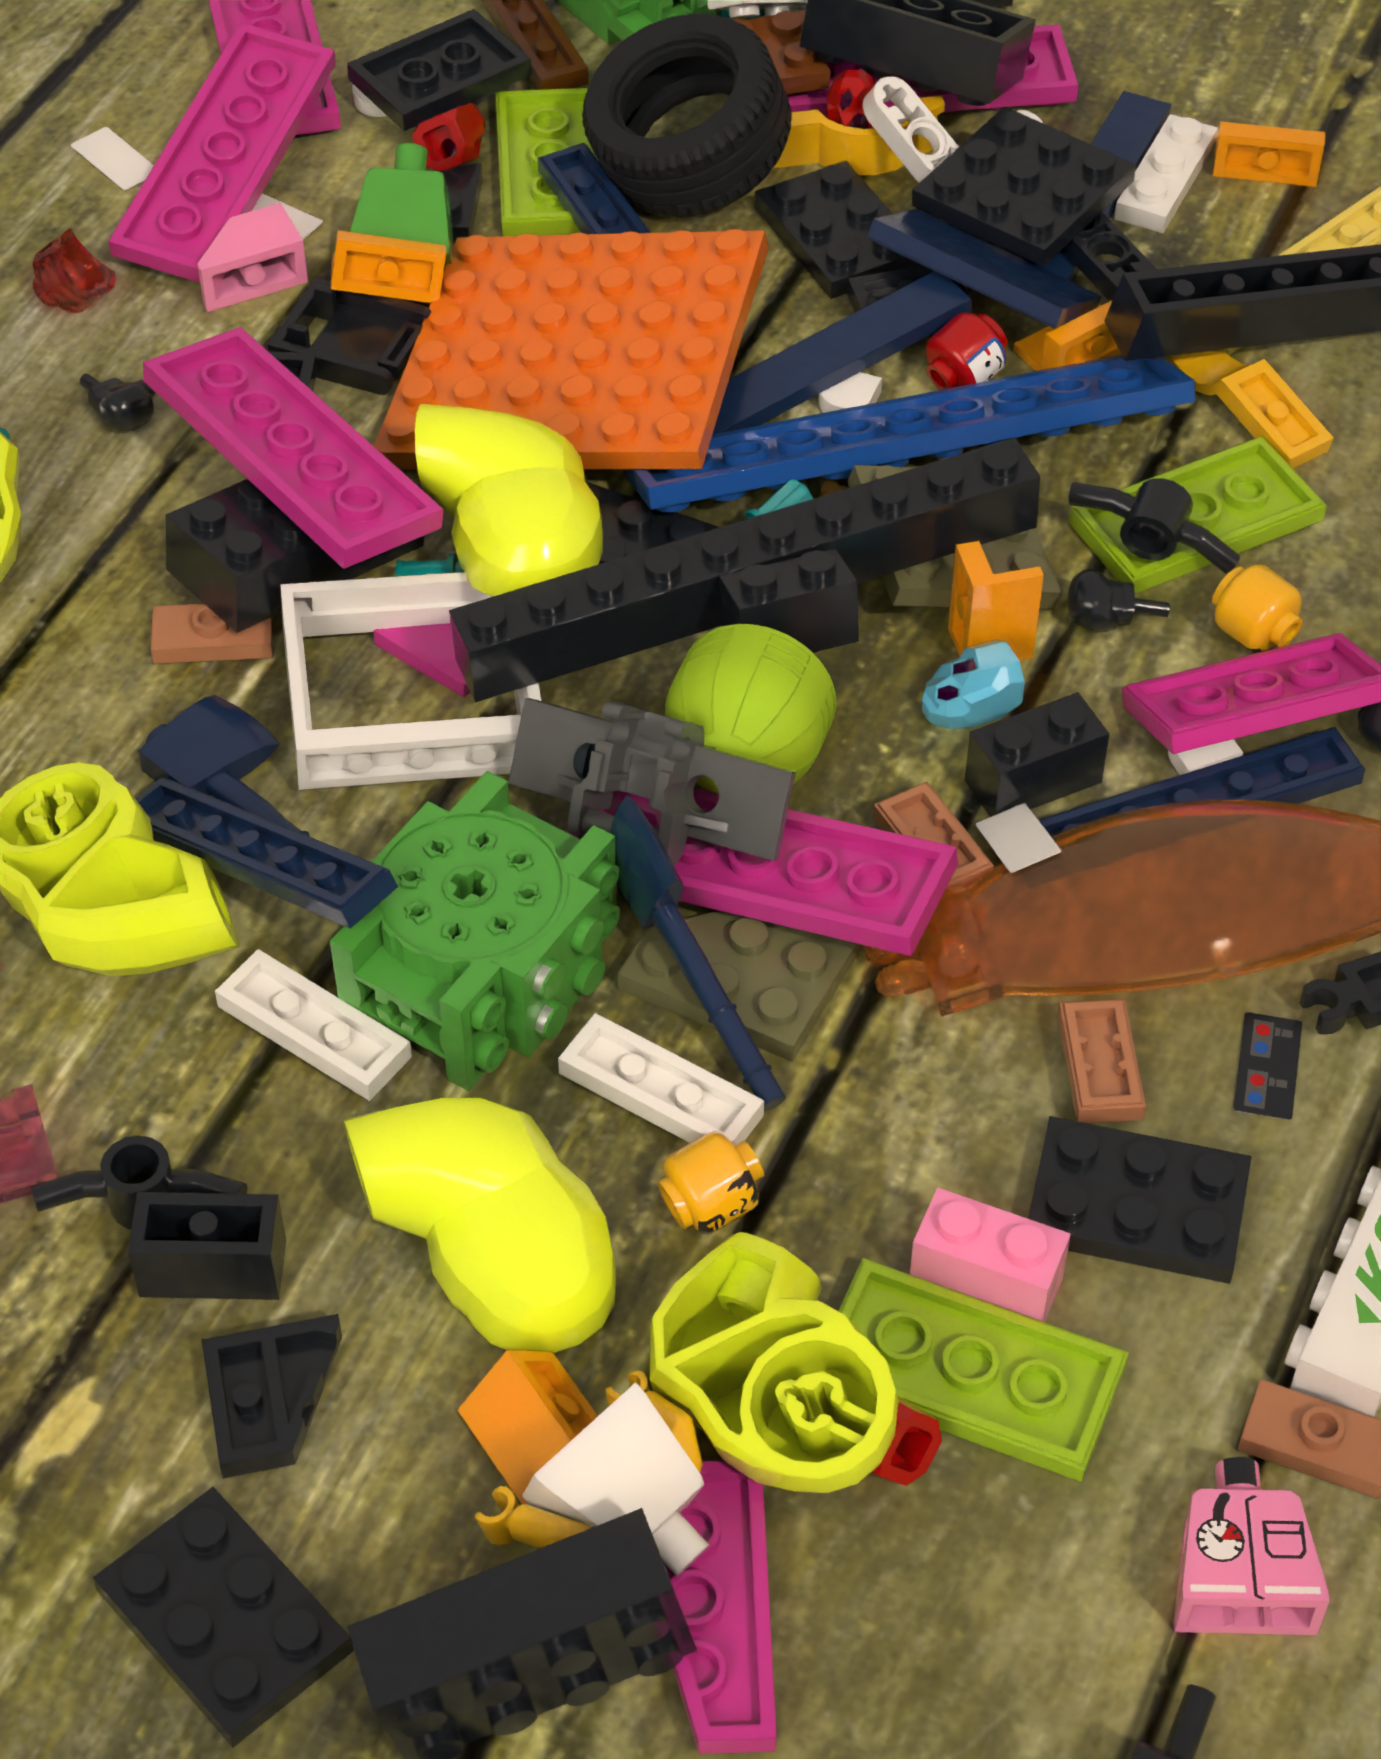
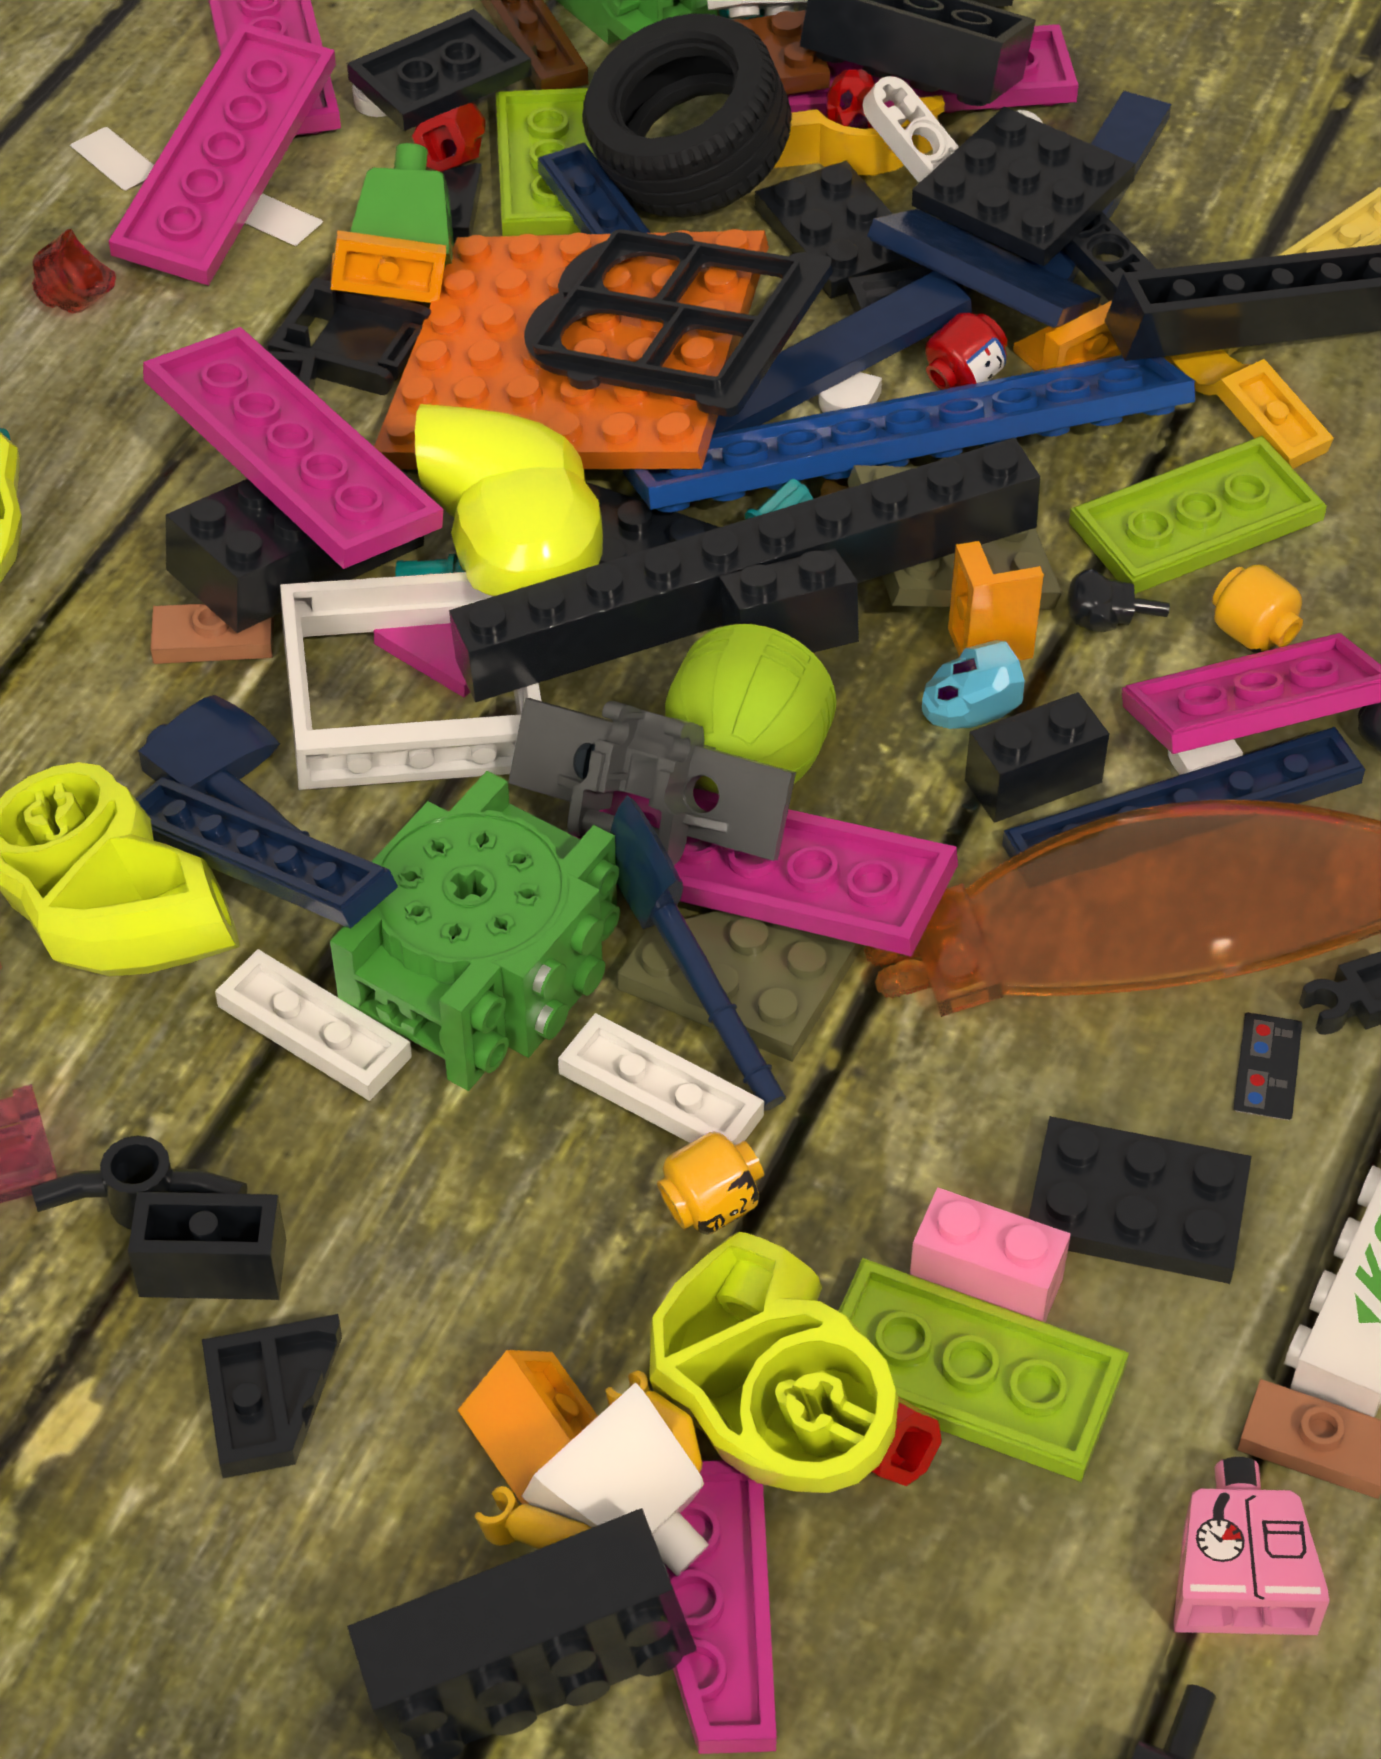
(120, 403): black piece -> none
(223, 1616): black plate -> none
(252, 258): bright pink slope -> none
(500, 1215): neon yellow piece -> none
(763, 335): none -> black window
(925, 816): nougat plate -> none
(1018, 838): white sticker -> none
(1101, 1061): nougat plate -> none
(1156, 520): black piece -> none
(1166, 173): white plate -> none
(1268, 154): light orange panel -> none

